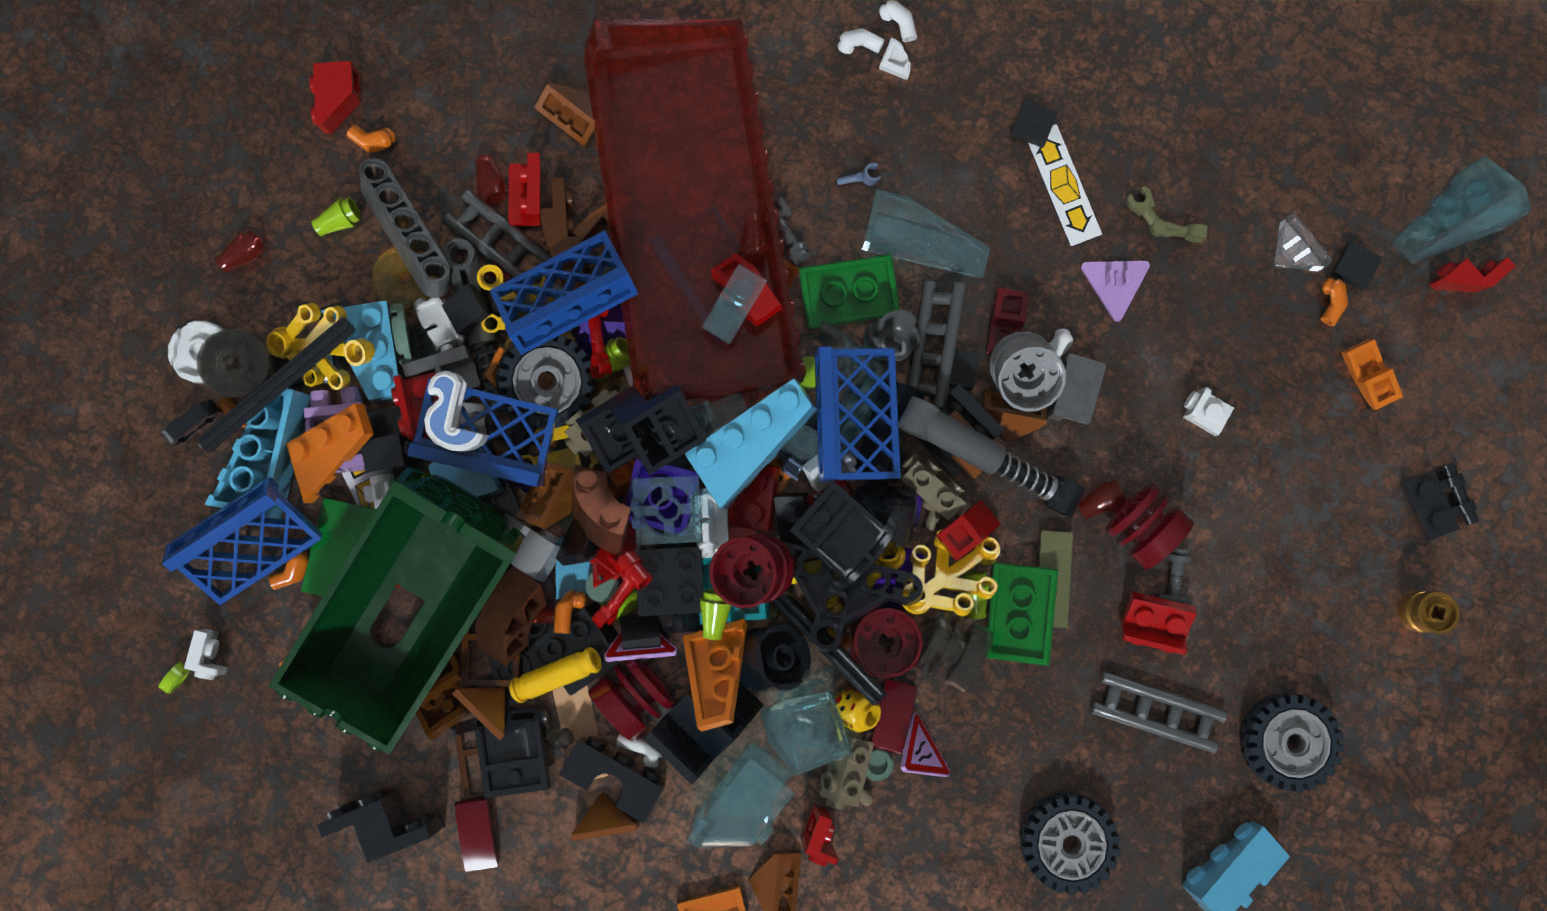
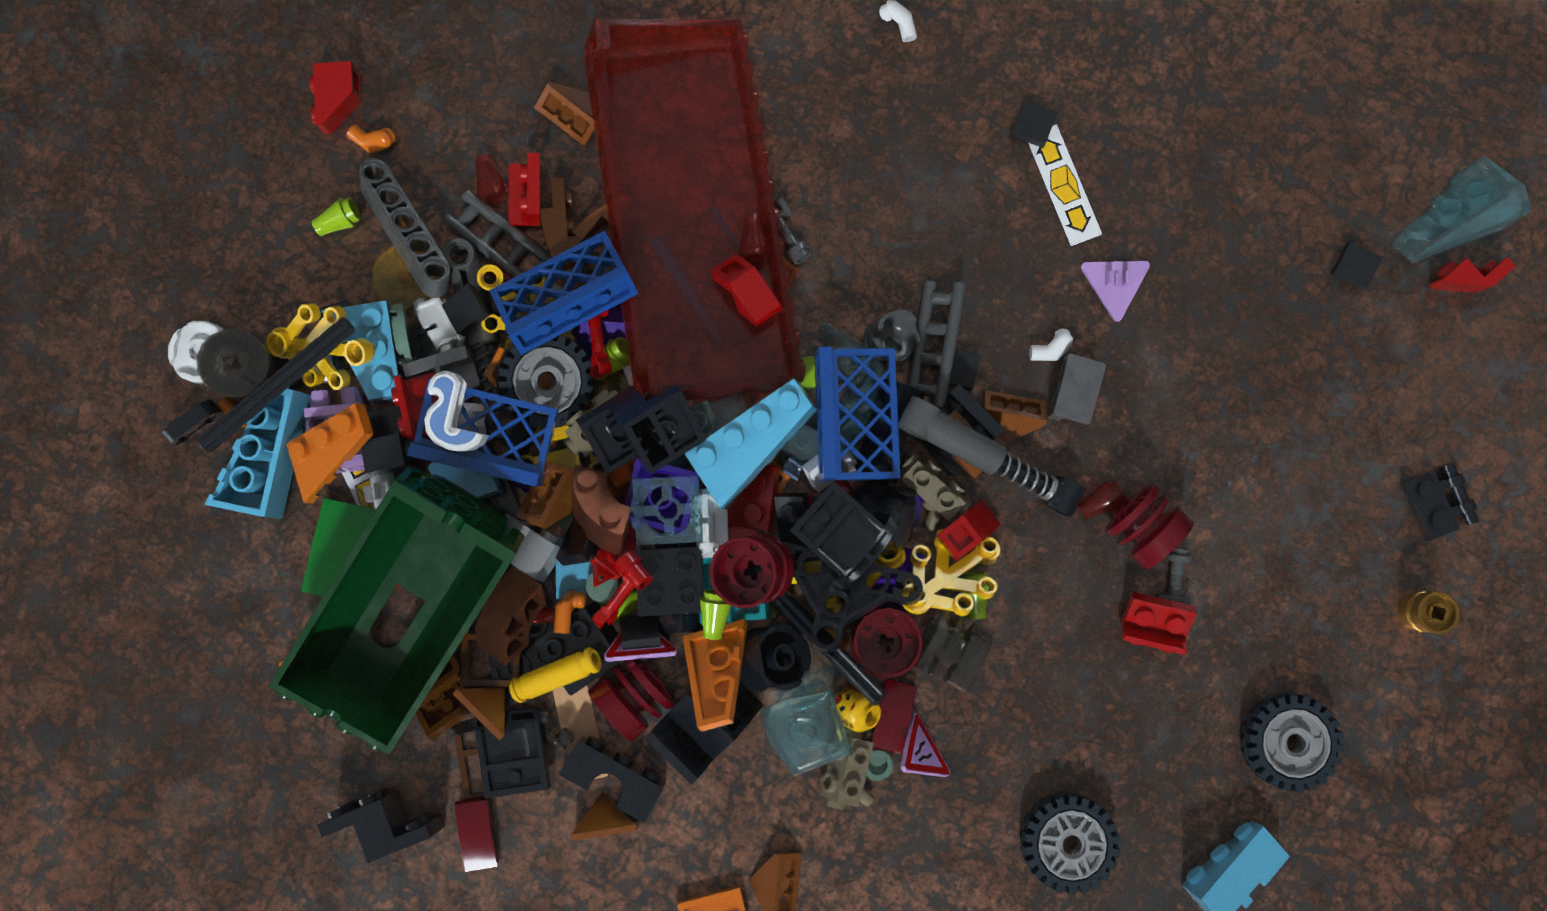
(174, 678): lime tile -> none
(201, 651): white bracket -> none
(228, 520): blue fence -> none
(241, 251): clear red cone -> none
(293, 572): orange arm -> none
(641, 745): white arm -> none
(734, 303): clear light blue slope -> none
(742, 803): clear light blue windscreen -> none
(818, 836): red bracket -> none
(848, 291): green tile -> none
(859, 37): white arm -> none
(861, 176): sand blue hand -> none
(896, 60): white tile -> none
(920, 236): clear light blue wedge -> none
(1007, 315): dark red slope -> none
(1023, 613): green tile -> none
(1038, 383): light grey wheel -> none
(1056, 553): olive tile -> none
(1157, 226): olive piece -> none
(1170, 728): dark grey bar -> none
(1207, 411): white bracket -> none
(1299, 247): clear slope -> none
(1339, 300): orange arm -> none
(1371, 376): orange slope -> none

